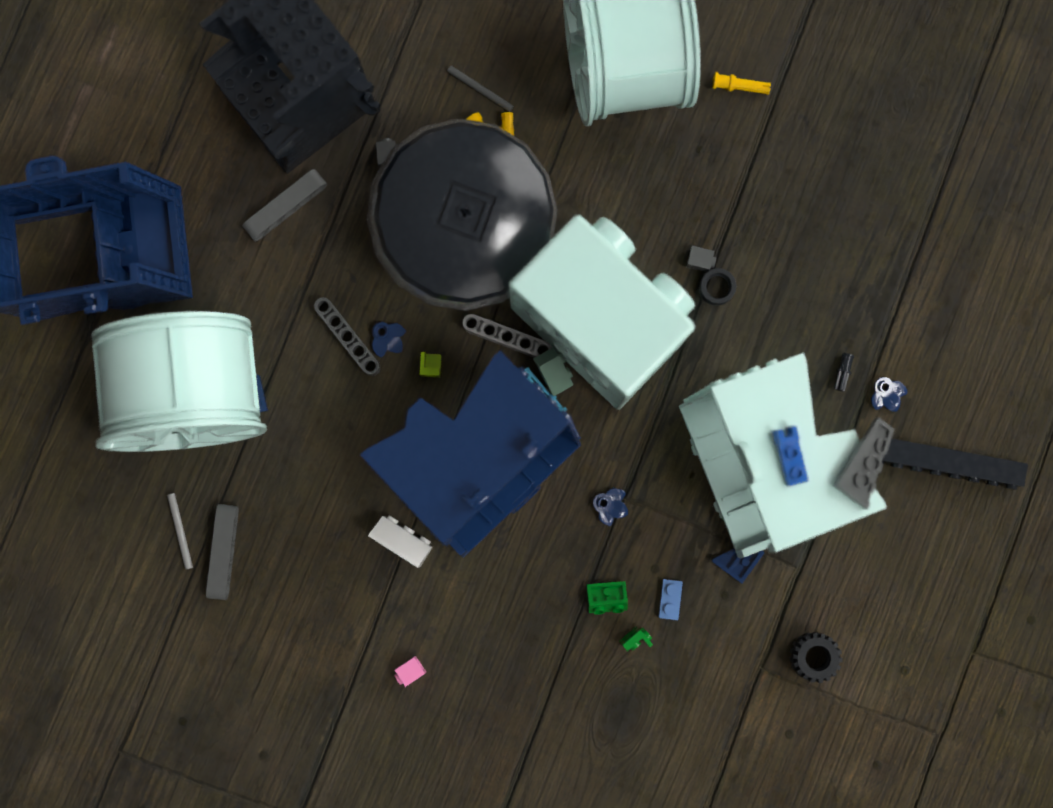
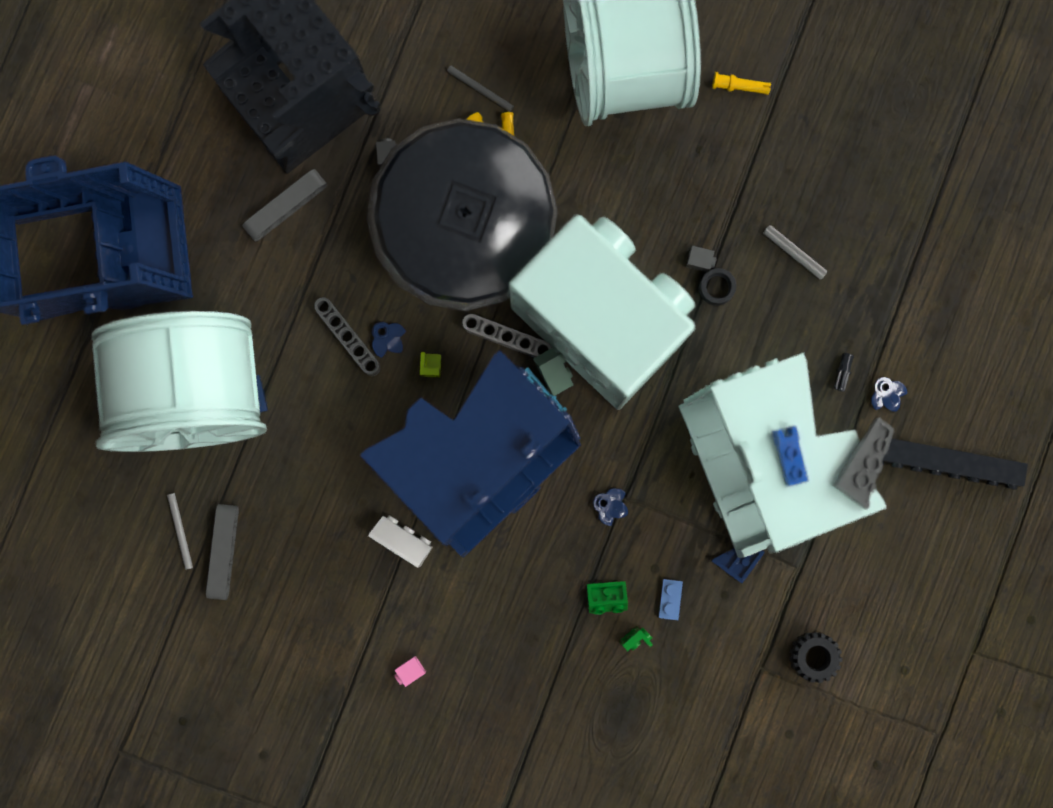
(795, 252): none -> light grey axle

